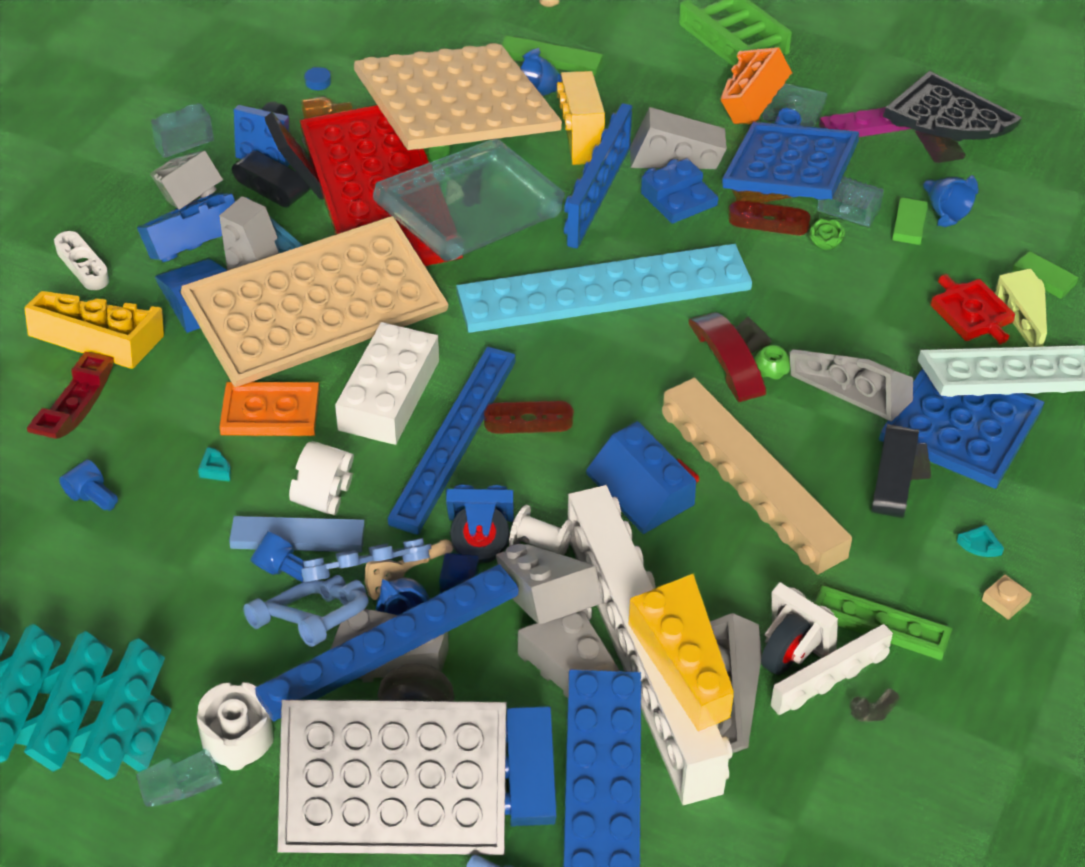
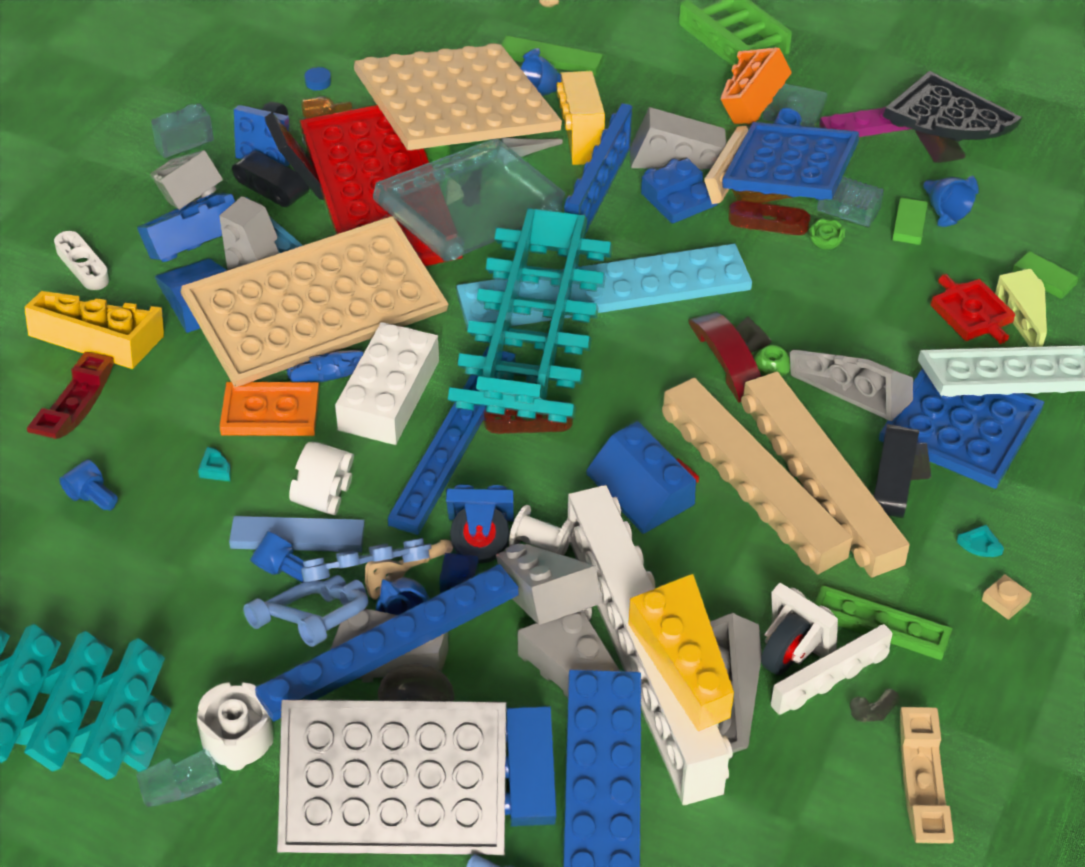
(326, 367): none -> blue hinge
(528, 146): none -> light grey piece
(540, 233): none -> teal piece
(714, 178): none -> tan tile
(825, 473): none -> tan brick
(923, 776): none -> tan slope

